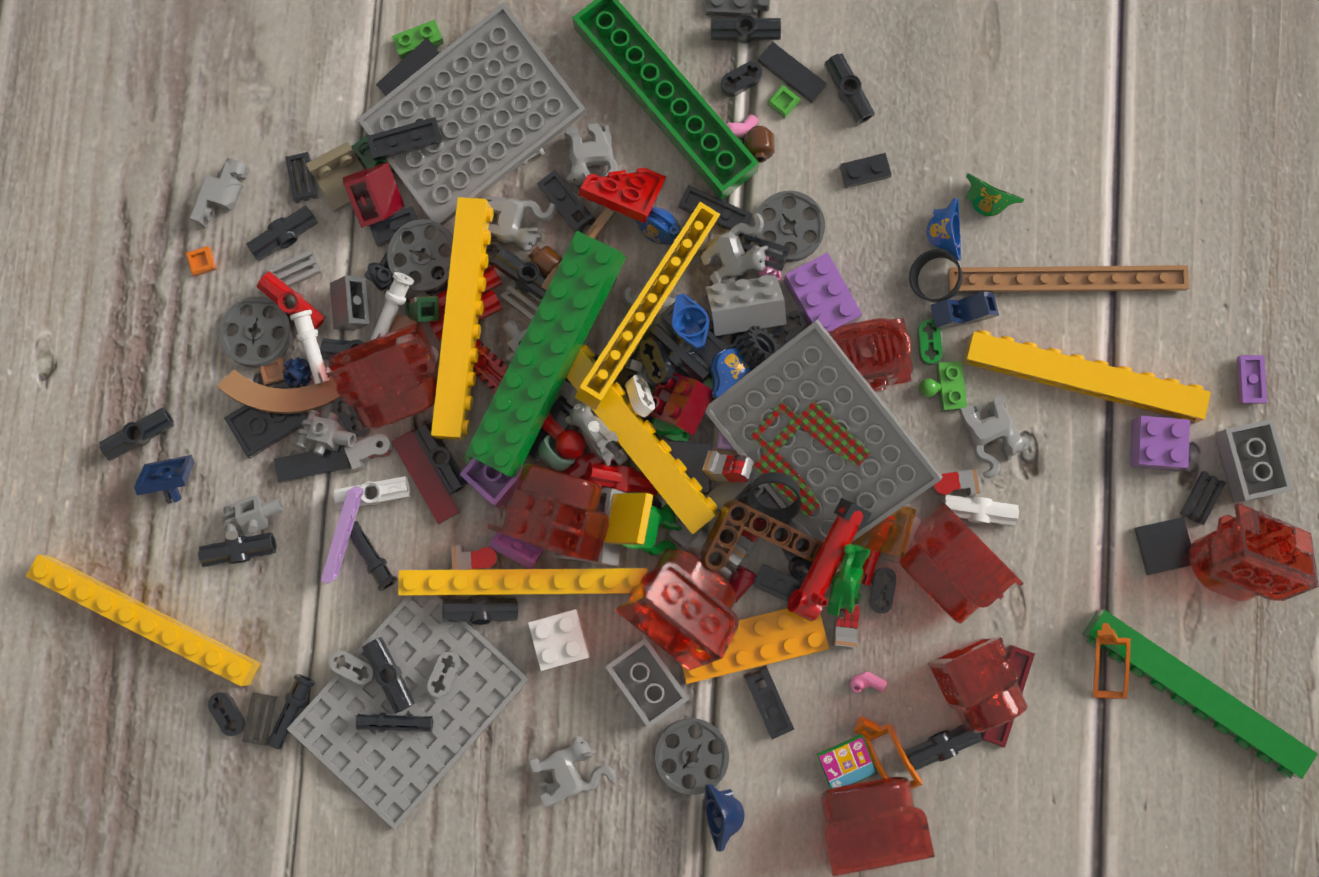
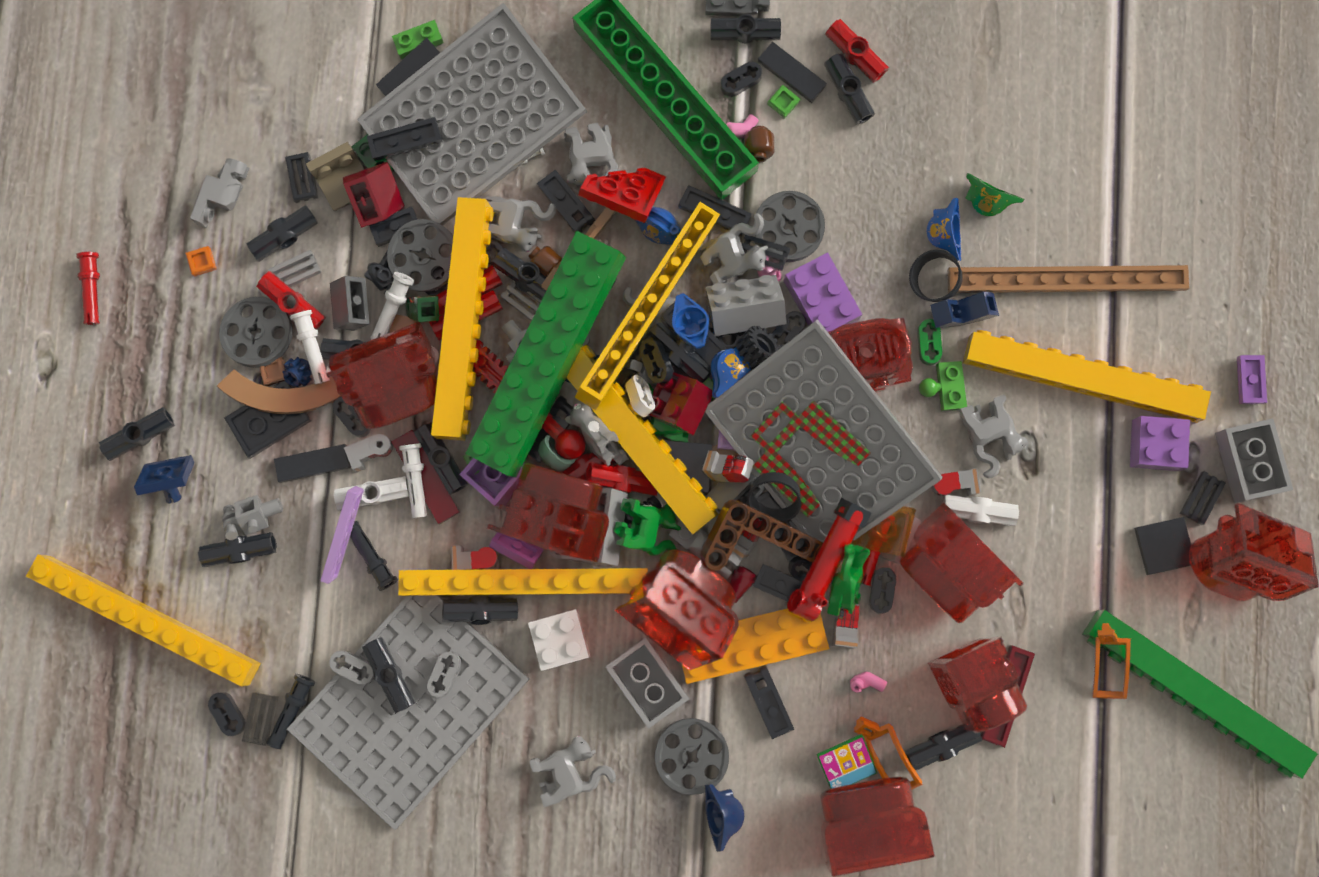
(89, 277): none -> red pin
(324, 433): light grey piece -> none
(394, 722): black pin -> none
(413, 468): none -> white pin
(629, 518): yellow tile -> none
(865, 170): black plate -> none
(866, 61): none -> red piece

